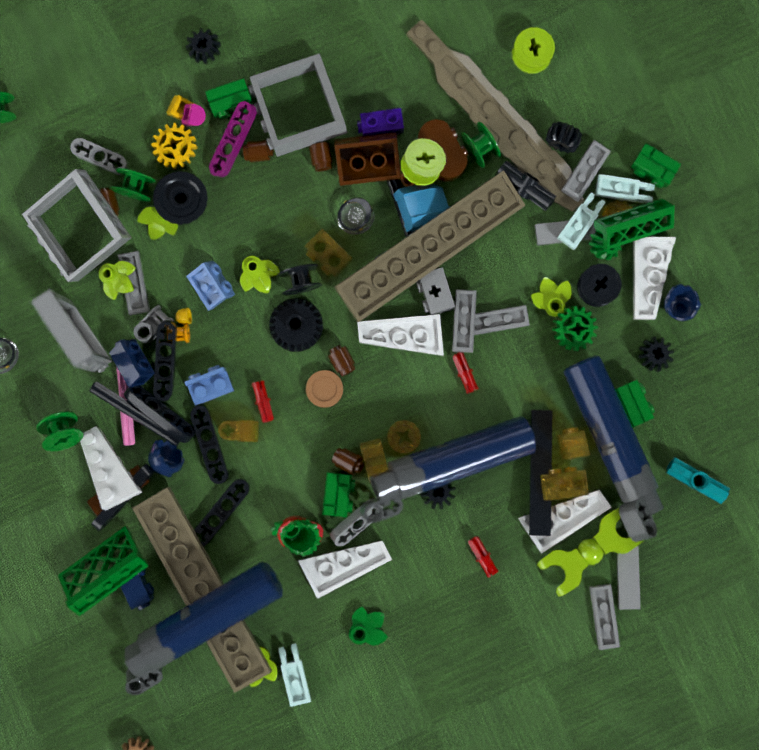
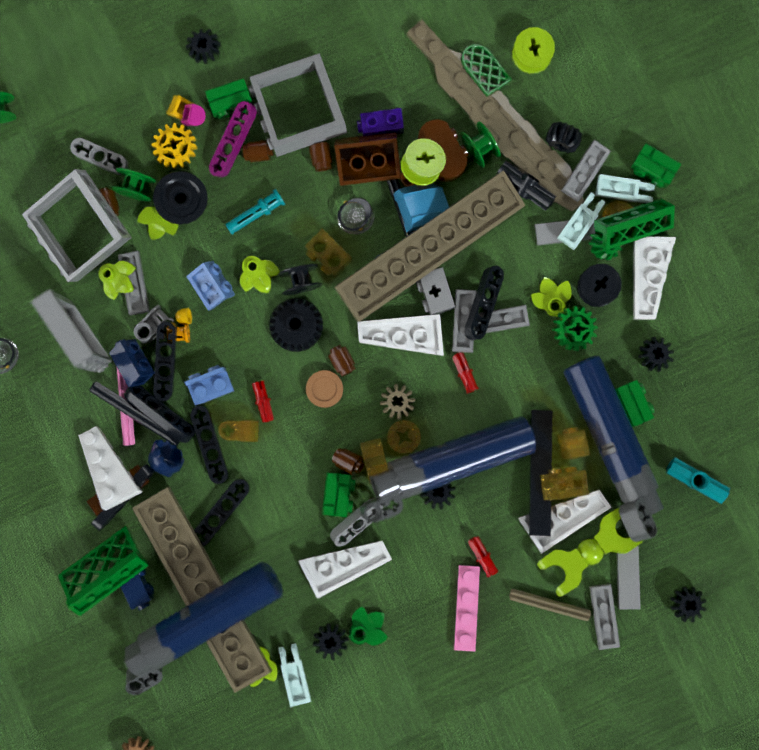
(59, 430): green piece -> none
(233, 225): none -> teal pin
(298, 534): green hair -> none
(326, 634): none -> black gear
(398, 394): none -> dark tan gear
(466, 608): none -> bright pink plate
(481, 301): none -> black beam
(492, 59): none -> green window
(549, 604): none -> dark tan axle
(682, 303): dark blue hair -> none
(685, 612): none -> black gear

